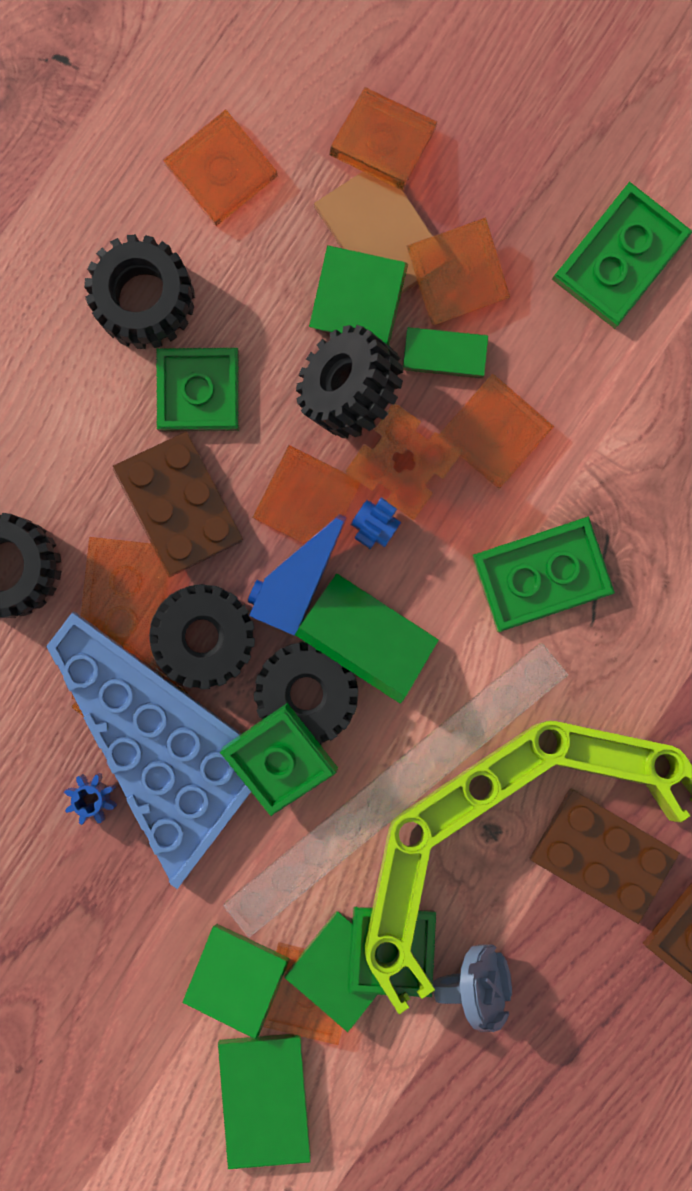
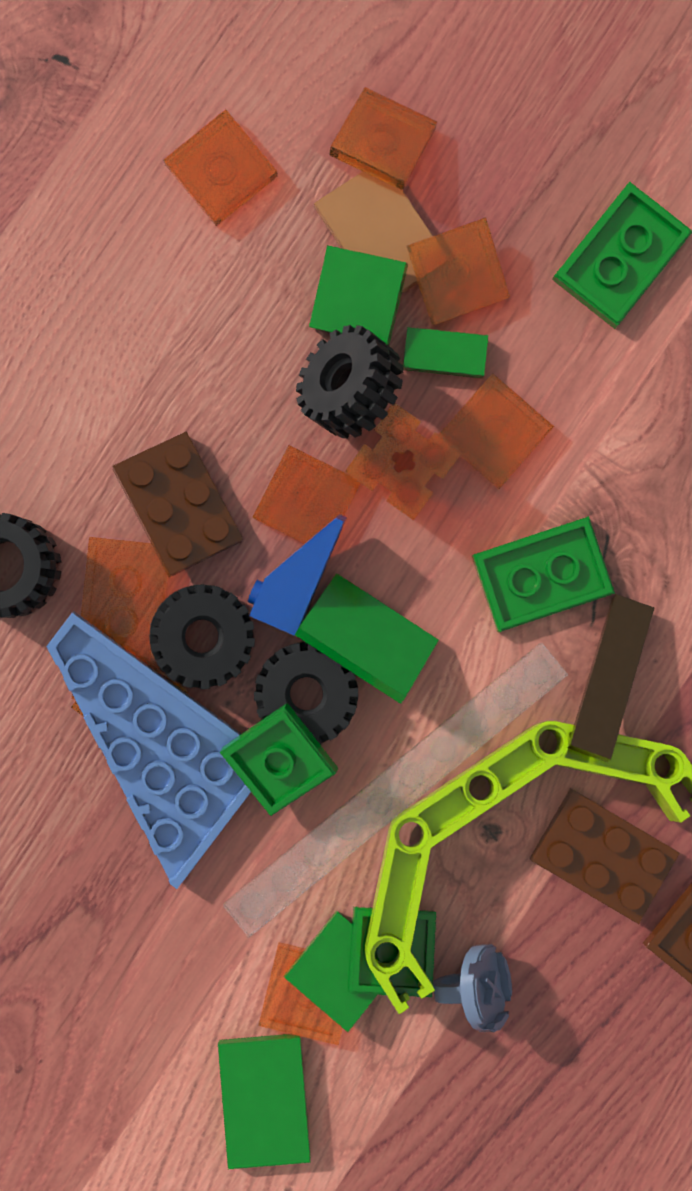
(91, 809): blue gear -> none
(123, 264): black tyre -> none
(197, 389): green tile -> none
(236, 980): green tile -> none
(375, 523): blue gear -> none
(611, 678): none -> dark brown tile

